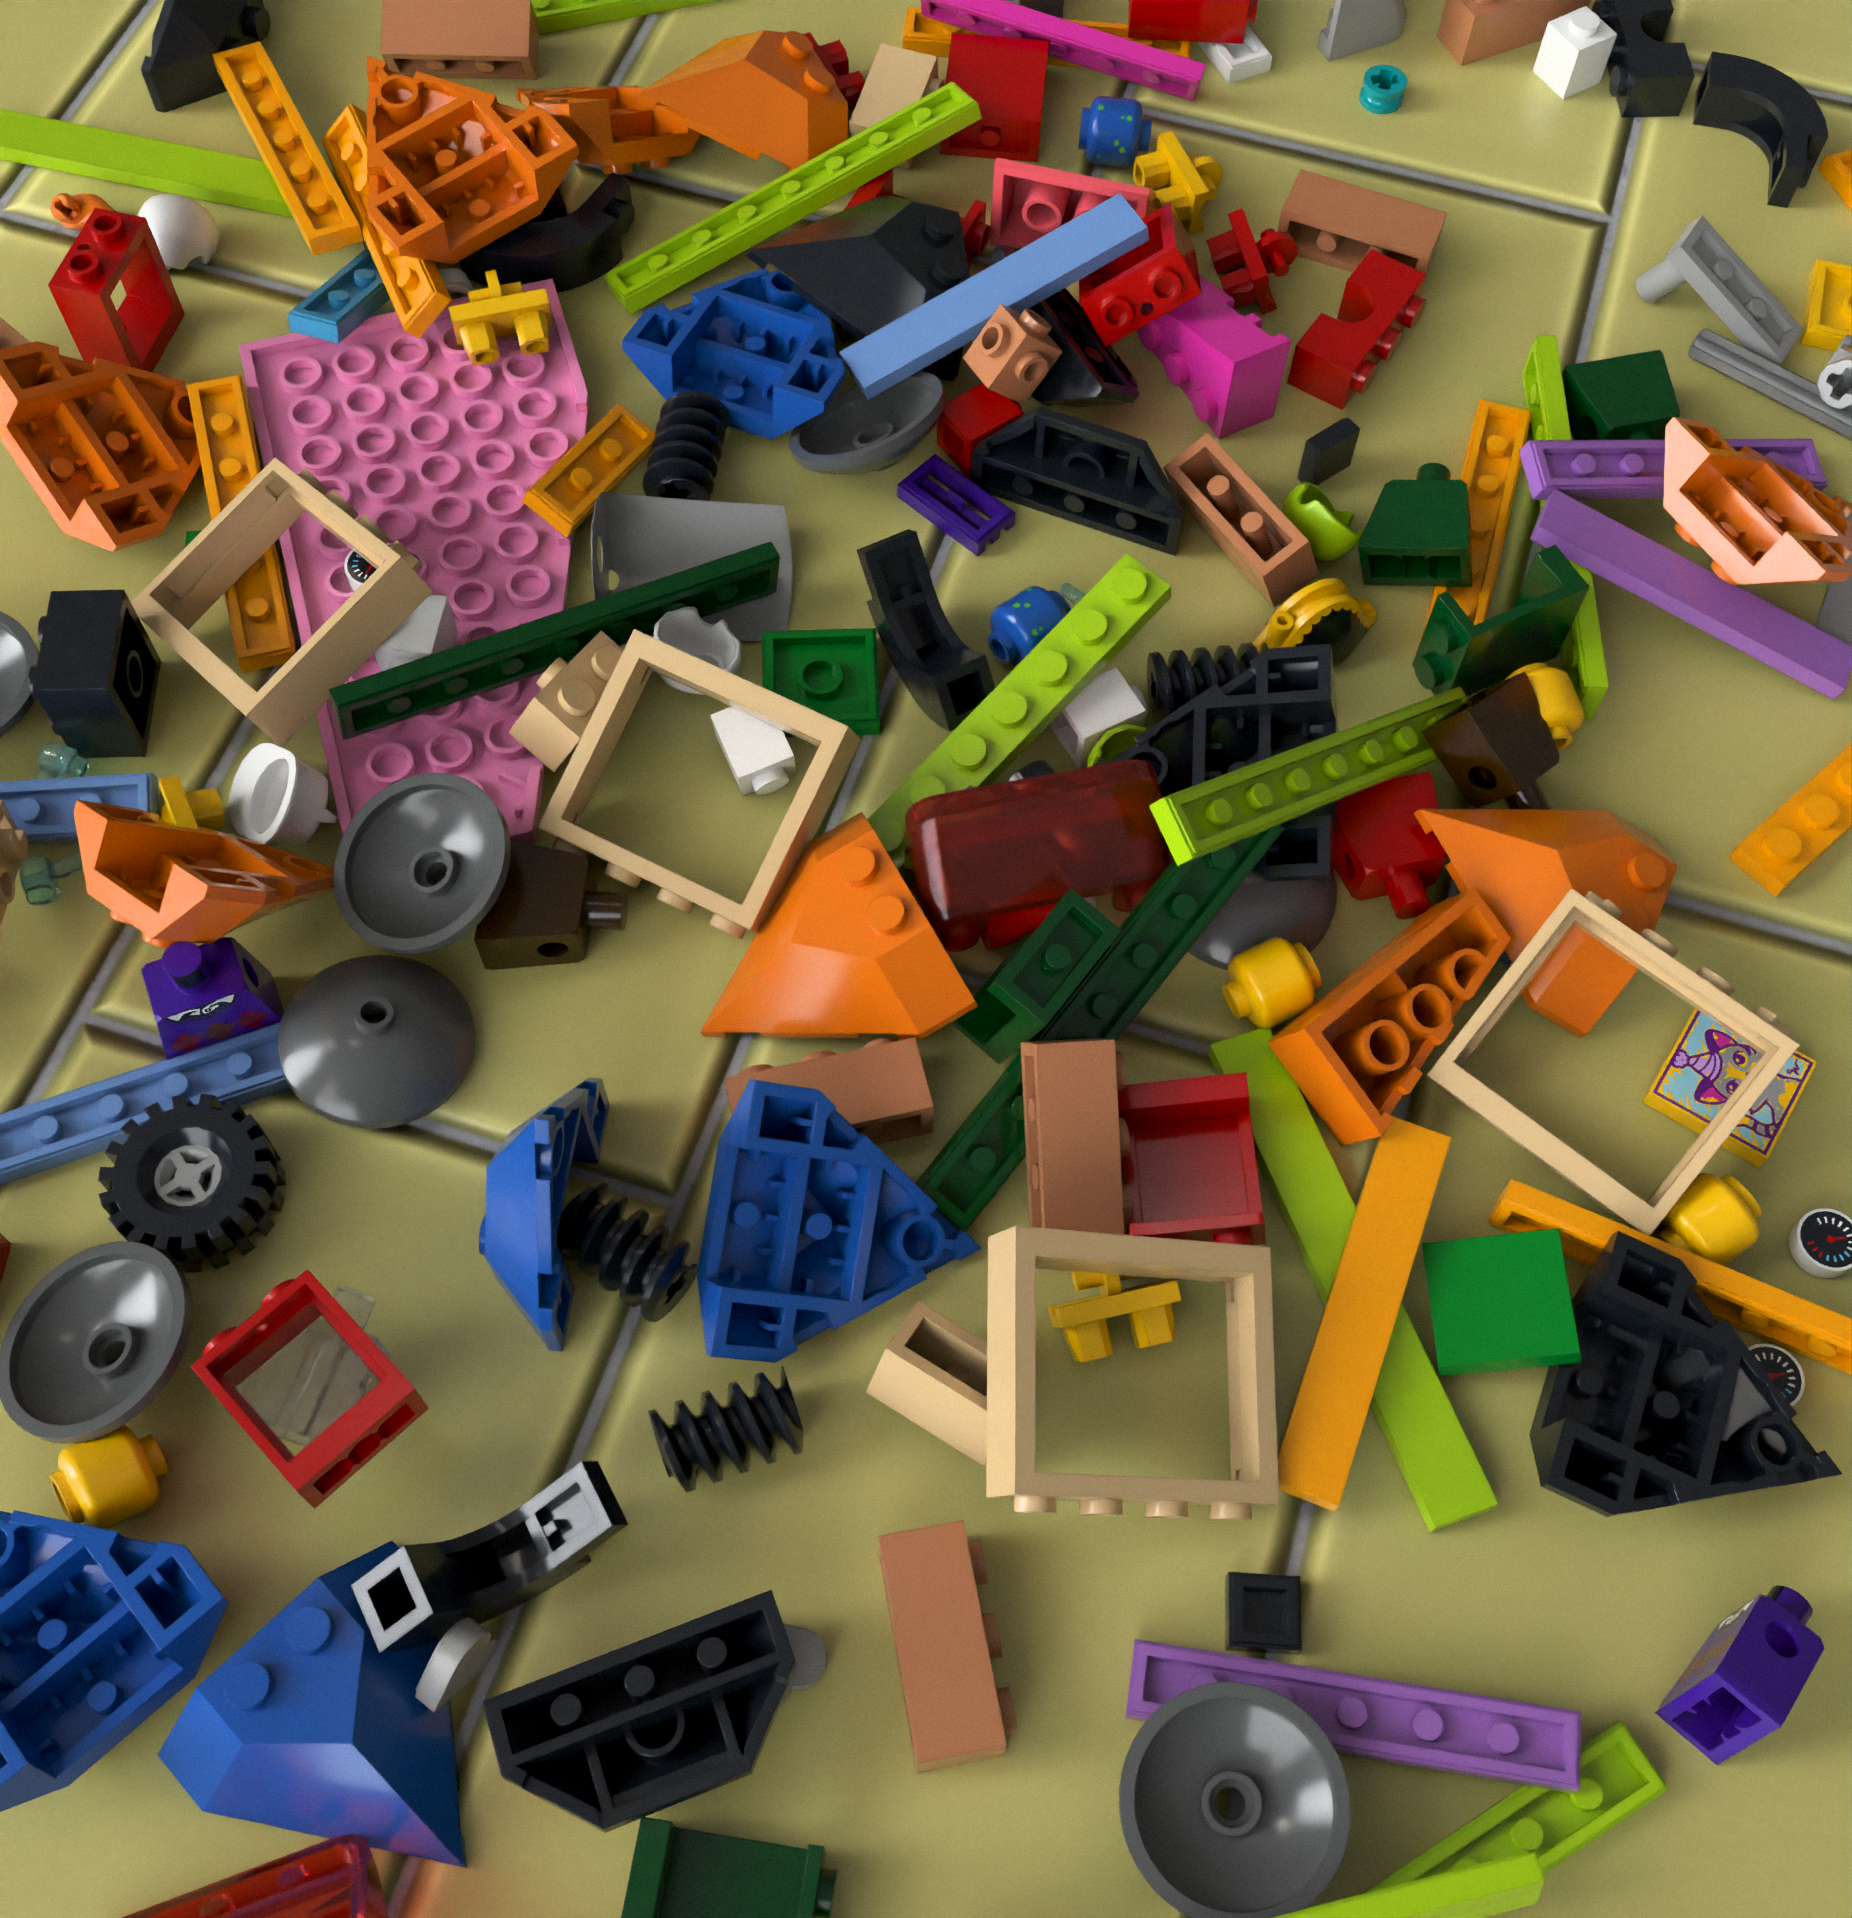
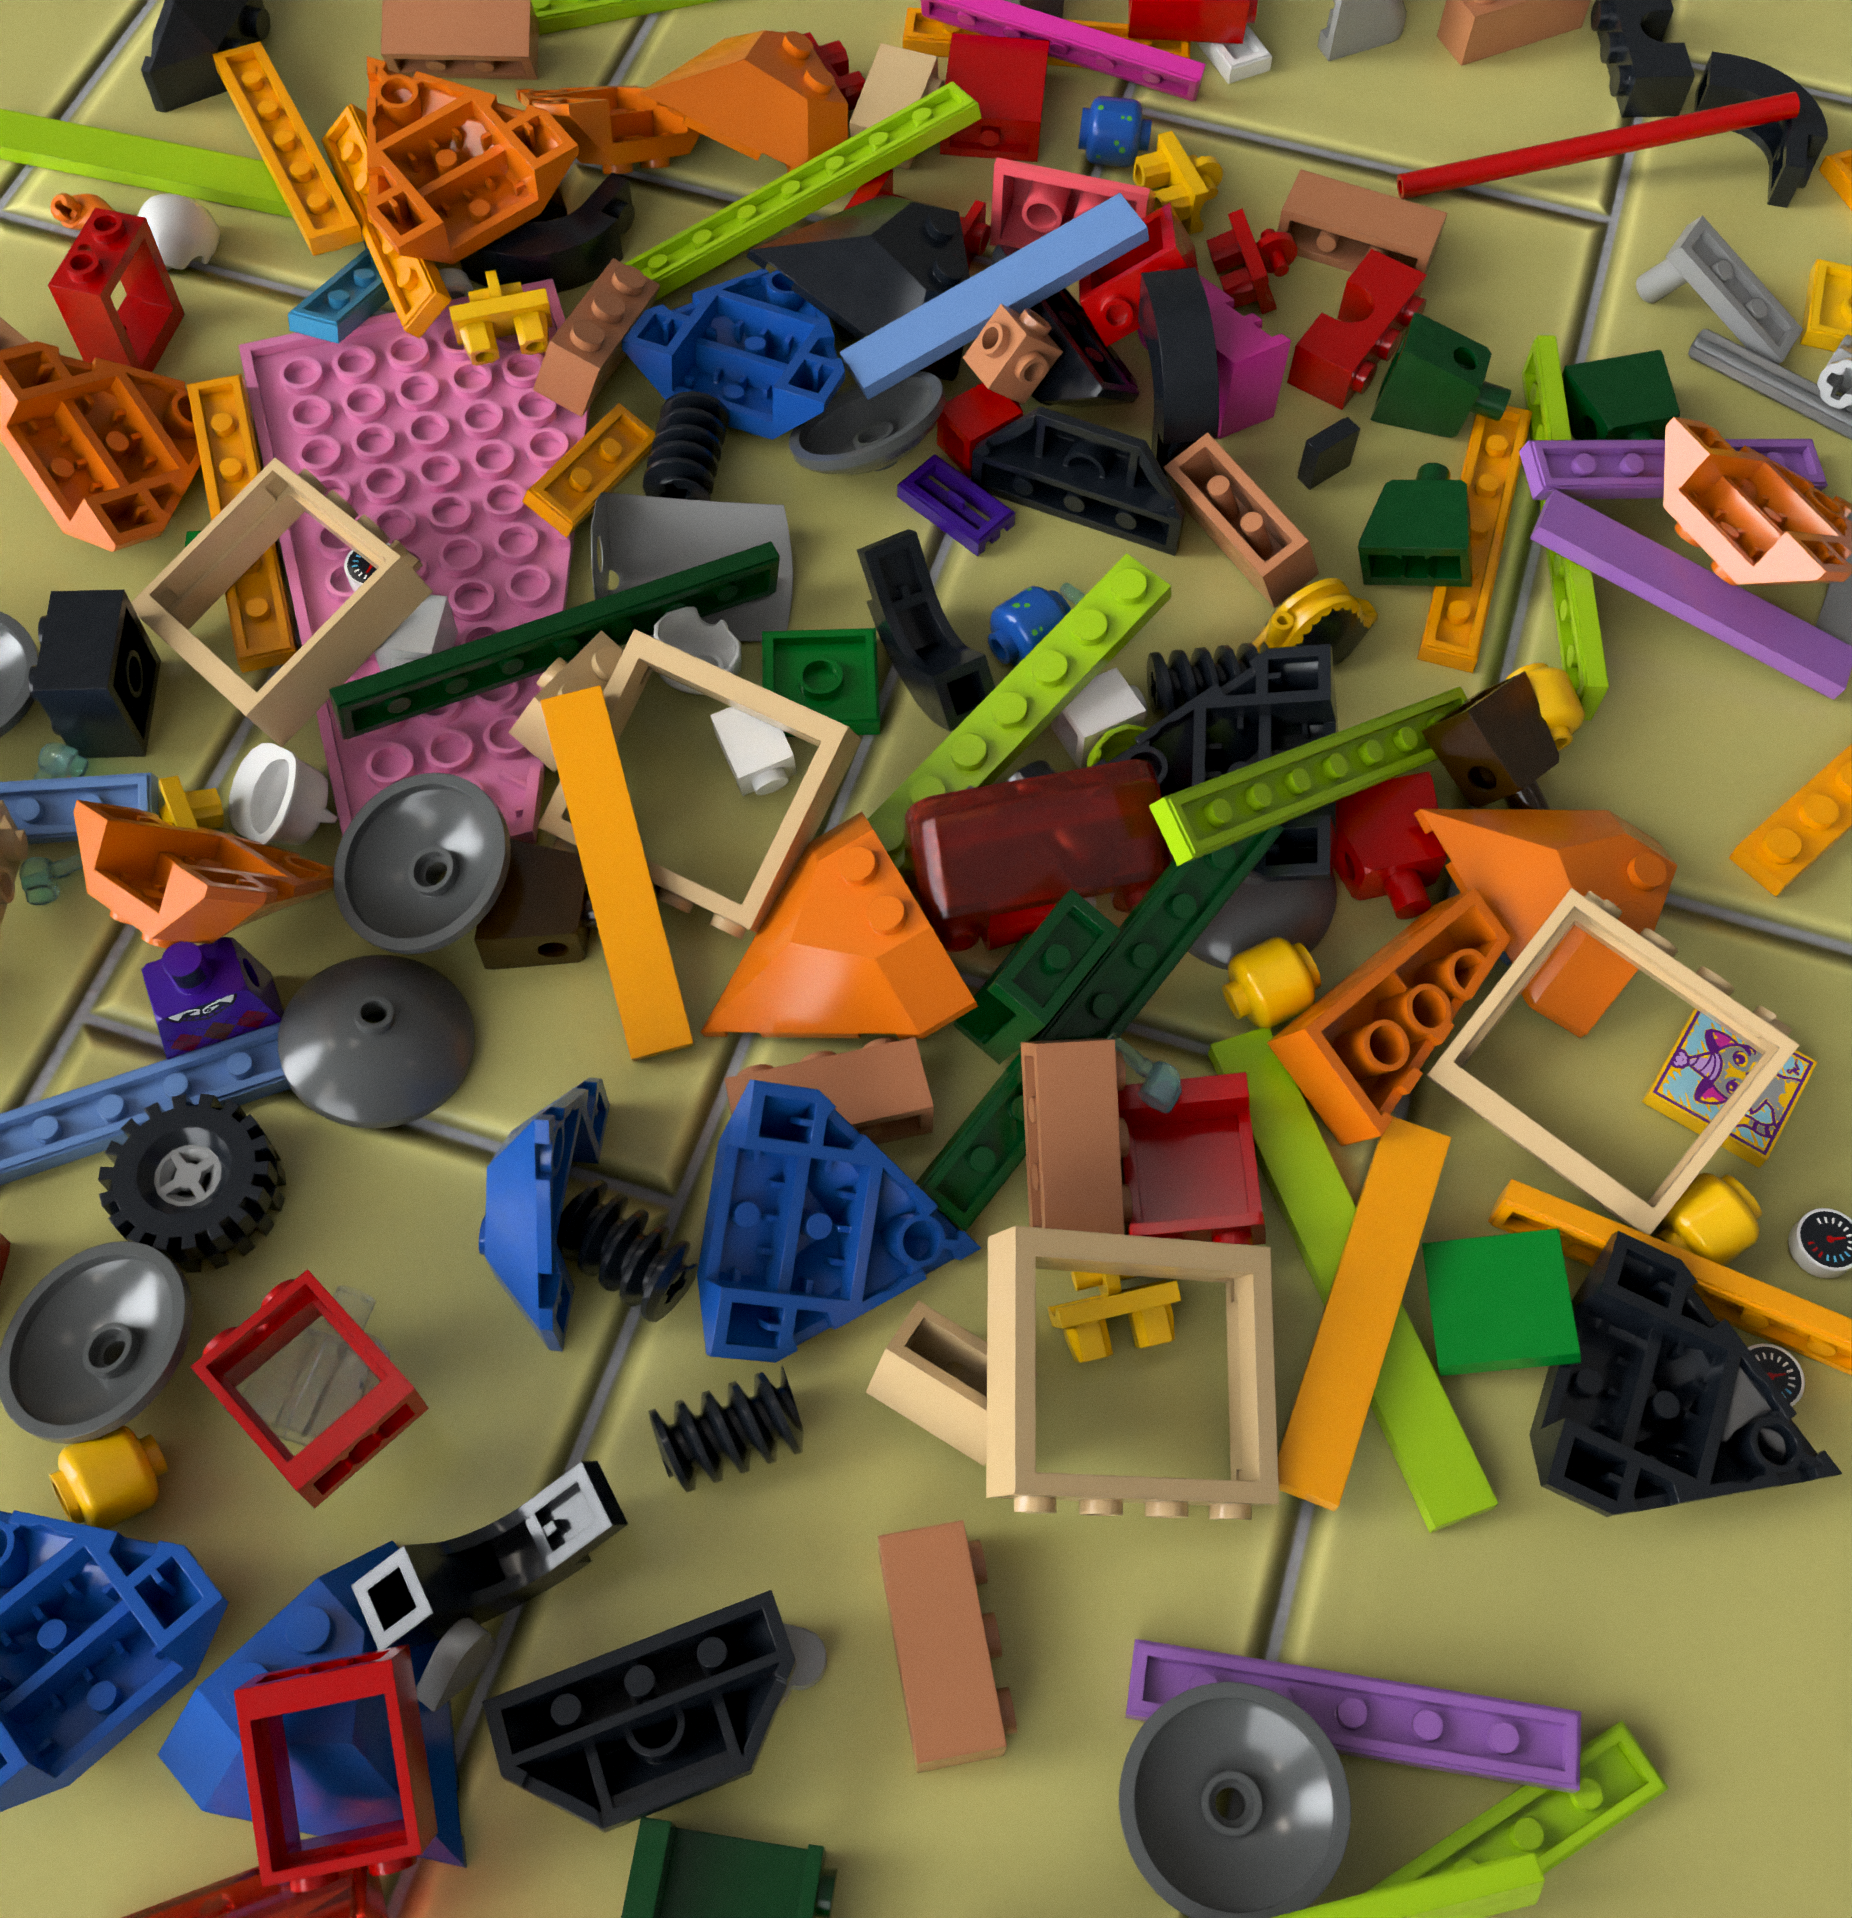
(382, 1846): none -> red window
(590, 339): none -> nougat brick
(617, 873): none -> light orange tile
(1162, 1080): none -> clear light blue hand
(1182, 360): none -> black arch
(1263, 1613): black tile -> none
(1319, 522): lime hair -> none
(1383, 89): teal bush -> none
(1437, 381): none -> dark green torso
(1484, 654): dark green panel -> none
(1574, 52): white brick -> none
(1598, 145): none -> red piece
(1745, 1675): dark purple torso -> none

